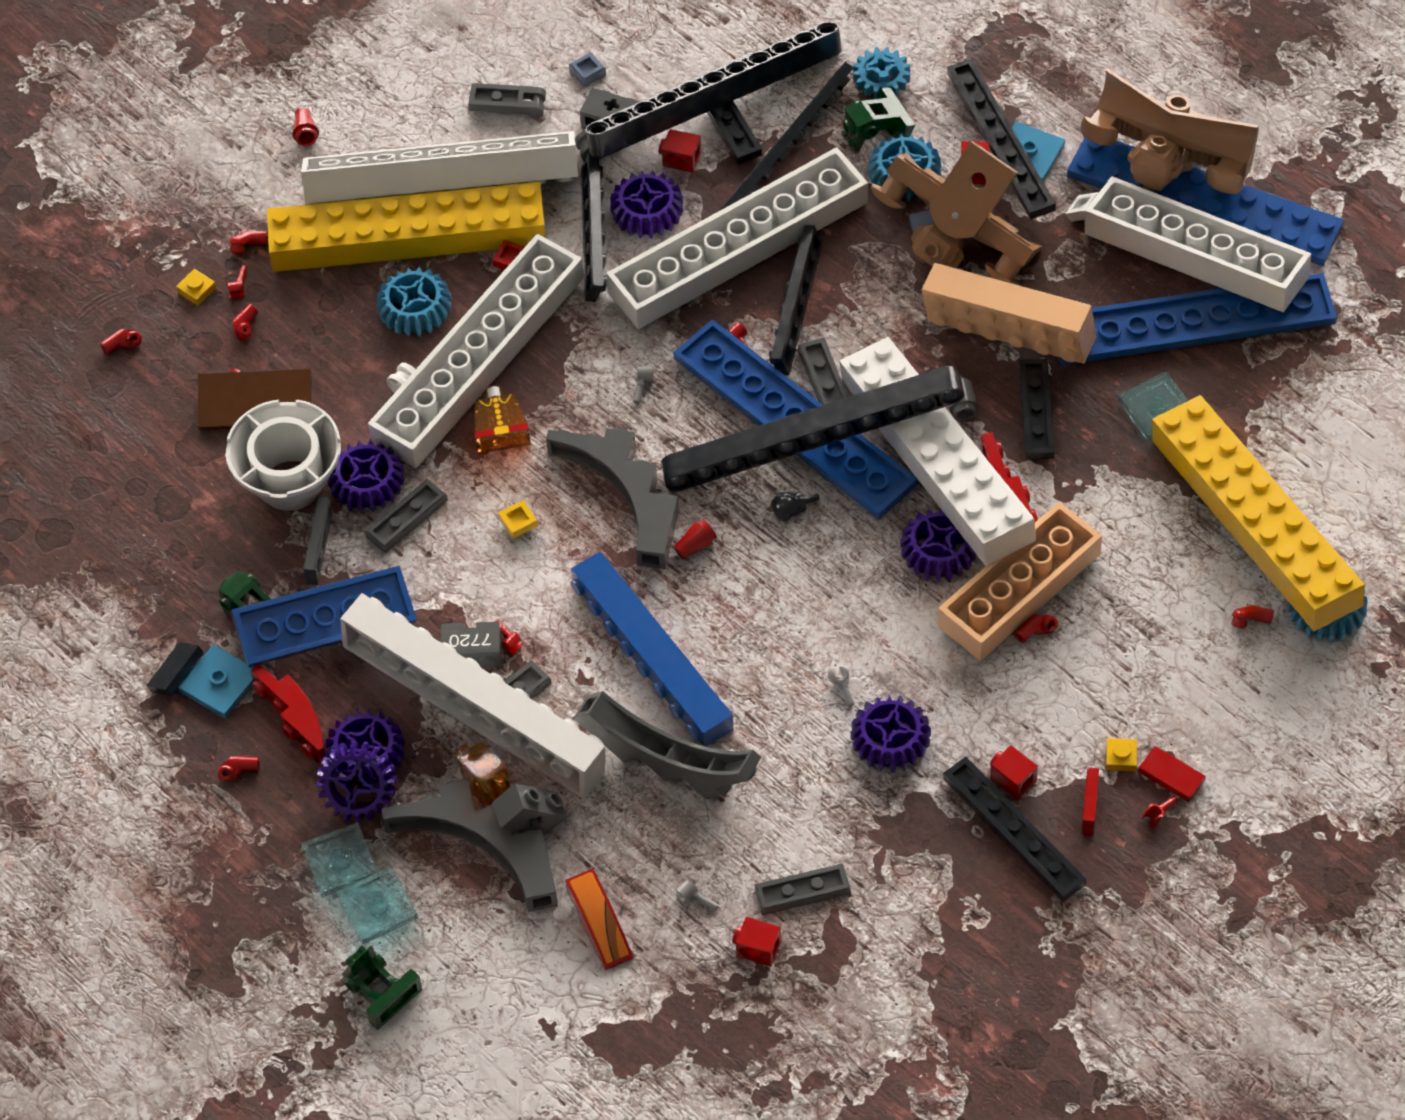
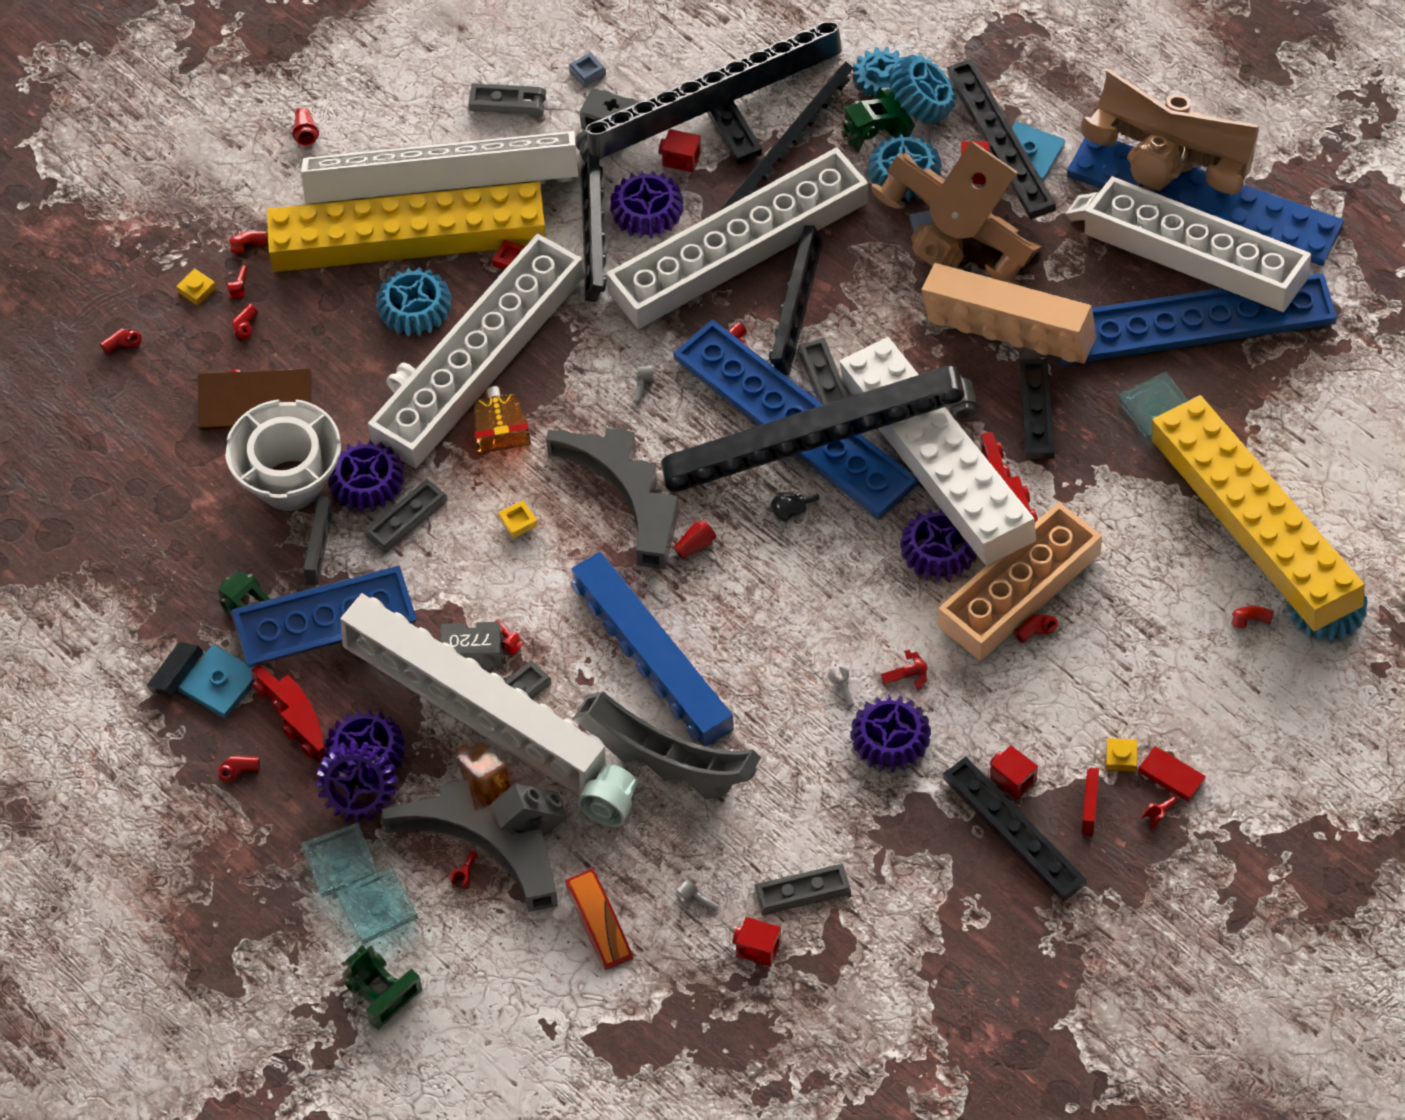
(464, 871): none -> red hand
(608, 796): none -> light aqua piece
(918, 667): none -> red piece
(922, 89): none -> dark azure gear

